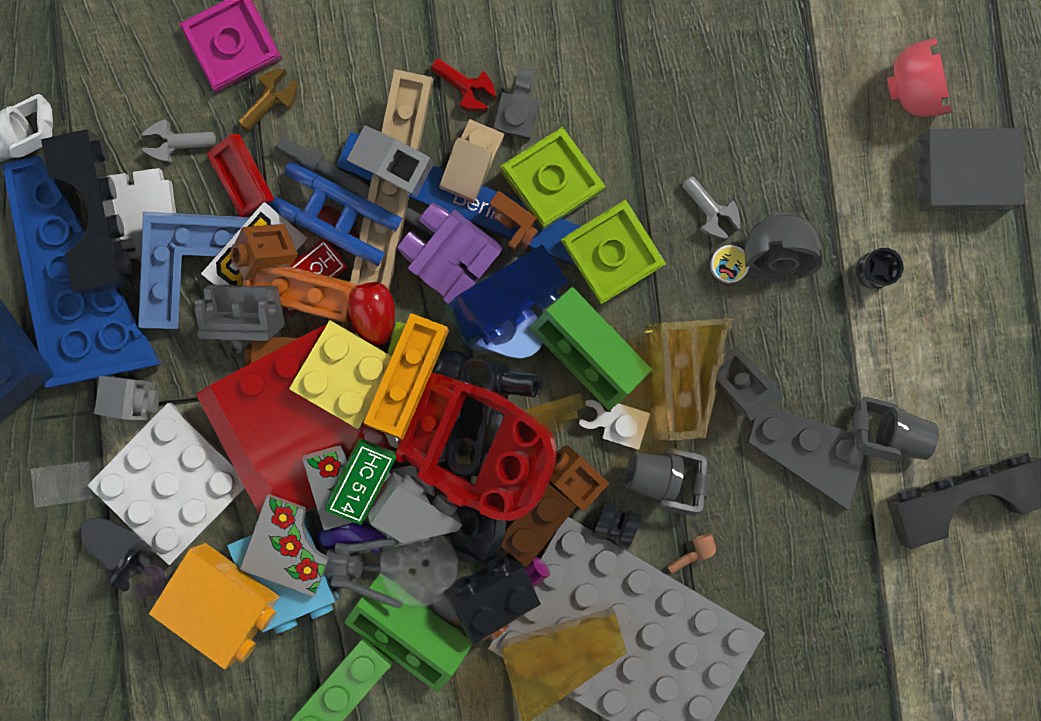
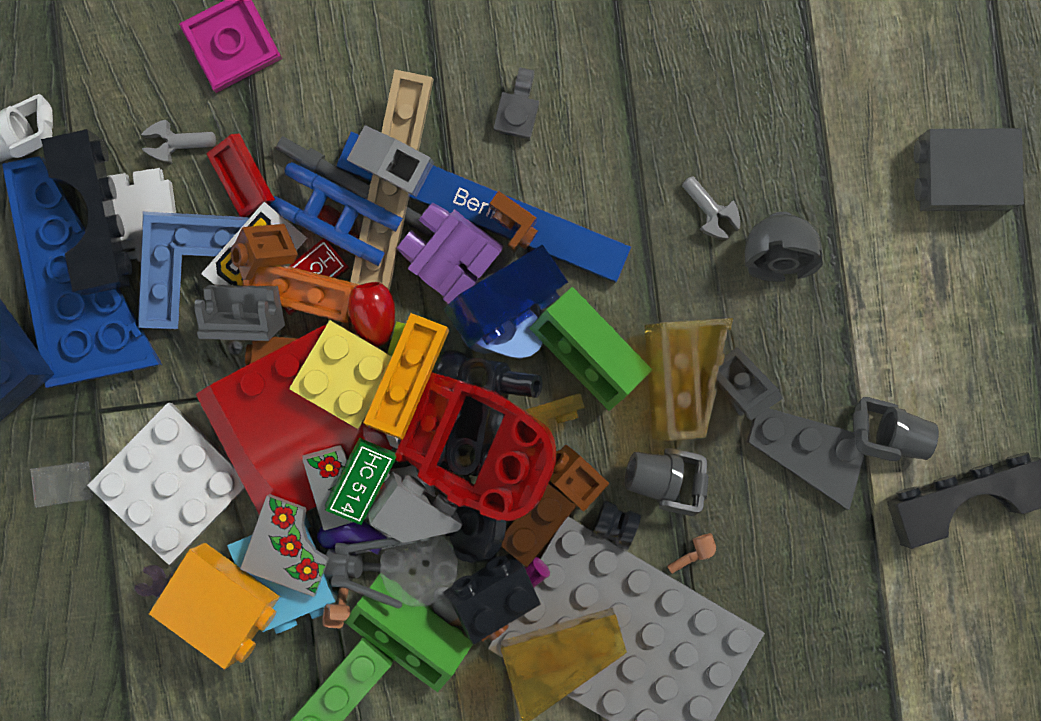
(117, 549): black piece -> none
(126, 398): light grey slope -> none
(269, 98): pearl gold bar -> none
(336, 614): none -> nougat hand
(465, 85): red bar -> none
(471, 160): tan slope -> none
(552, 178): lime tile -> none
(613, 252): lime tile -> none
(621, 424): white plate -> none
(728, 264): tile -> none
(887, 266): black wheel -> none
(920, 80): coral cylinder -> none

